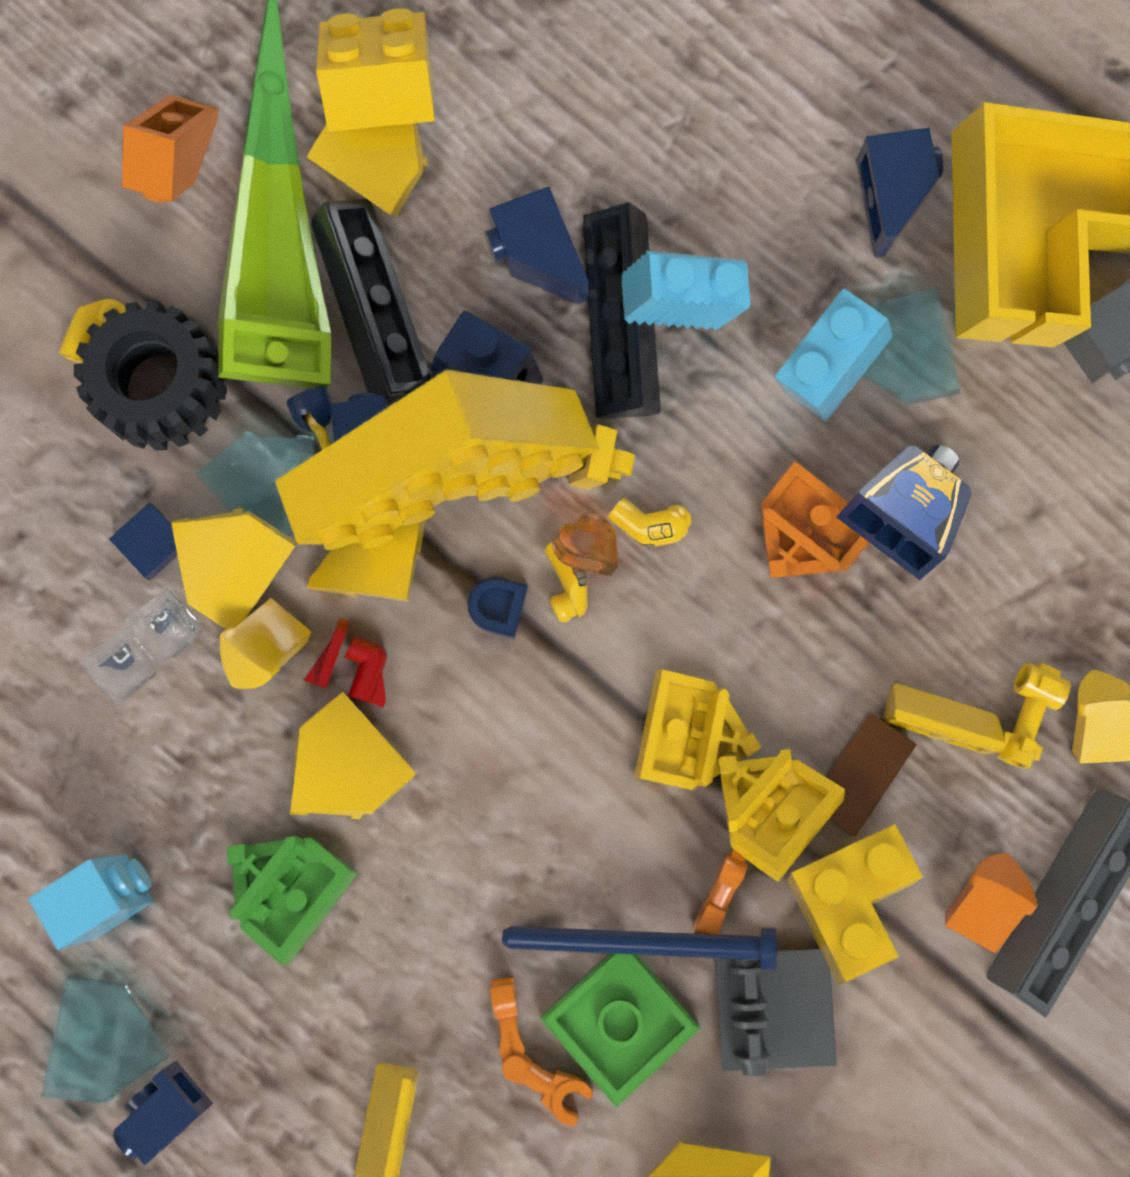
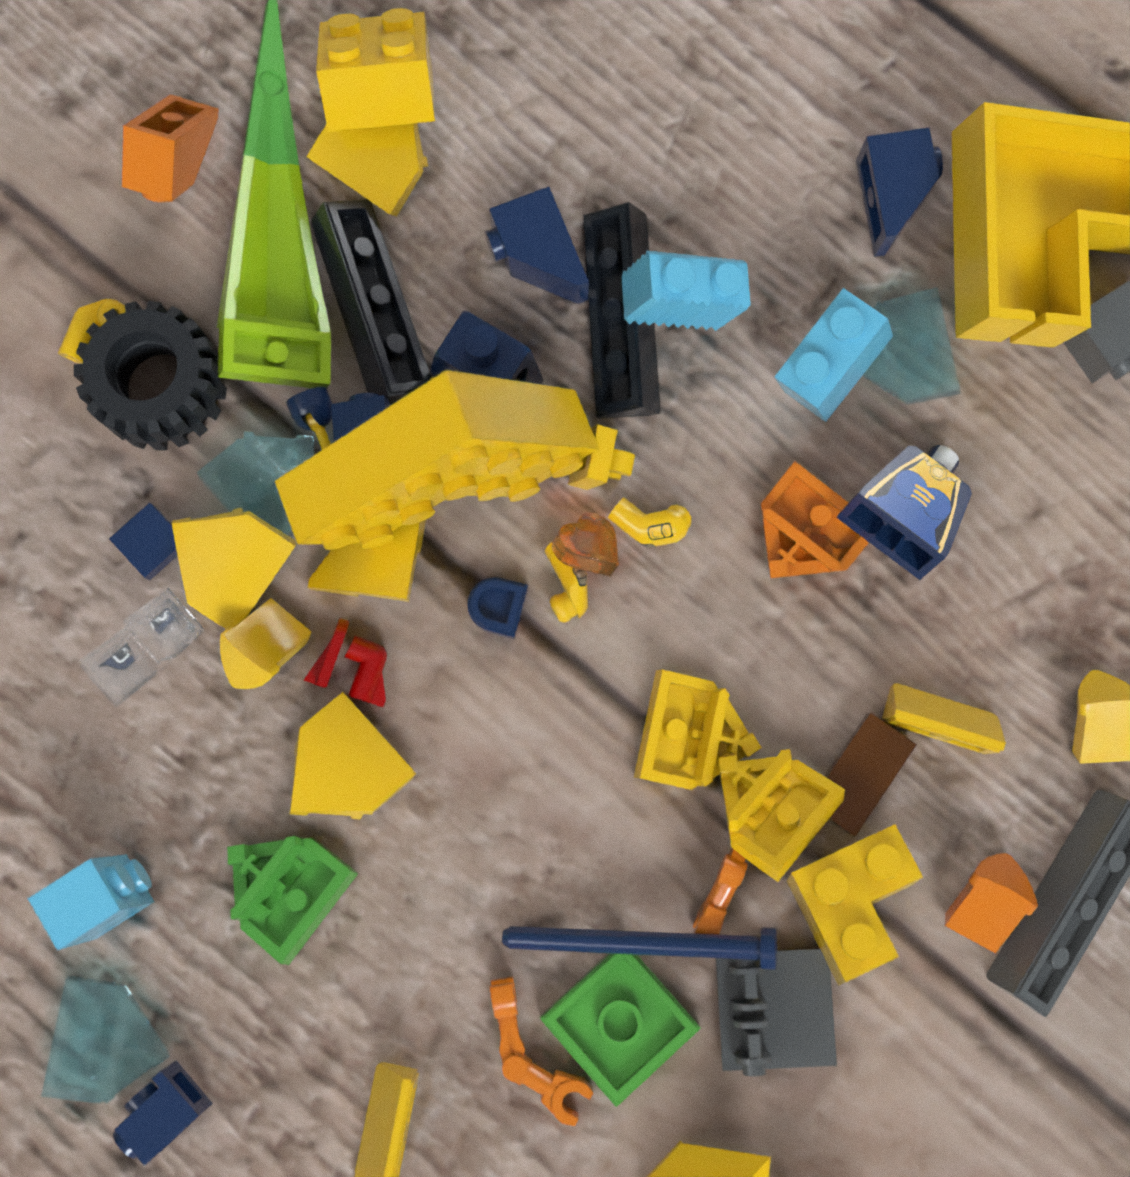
(1042, 689): yellow bar -> none

